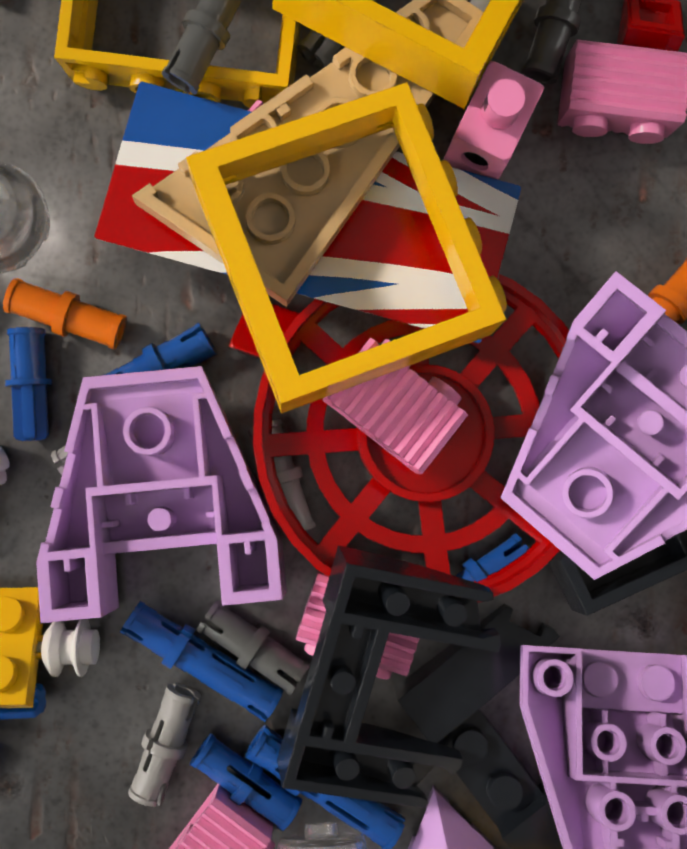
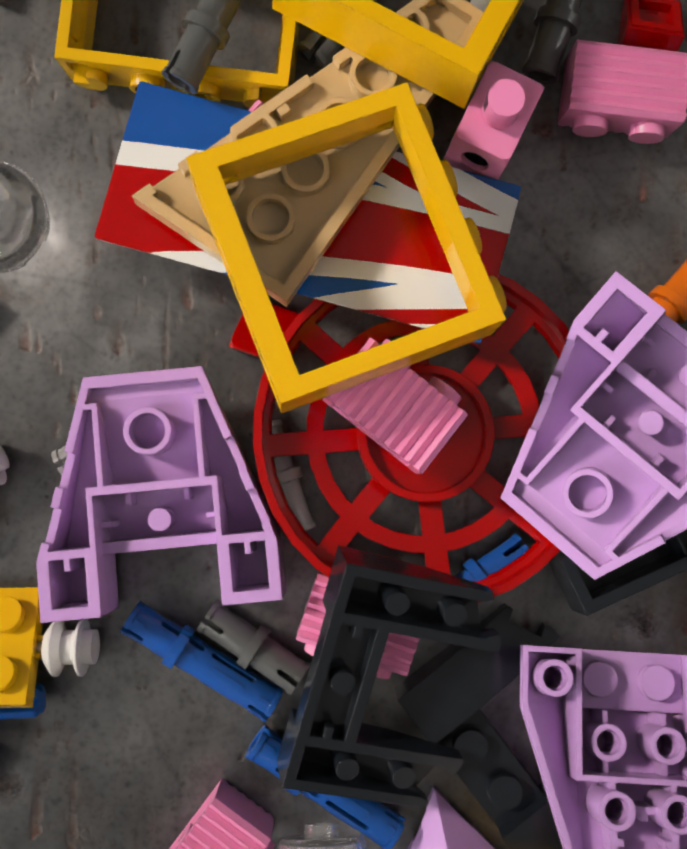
(28, 383): blue axle -> none
(64, 313): orange pin -> none
(164, 745): light grey pin -> none
(179, 352): blue pin -> none
(276, 805): blue pin -> none

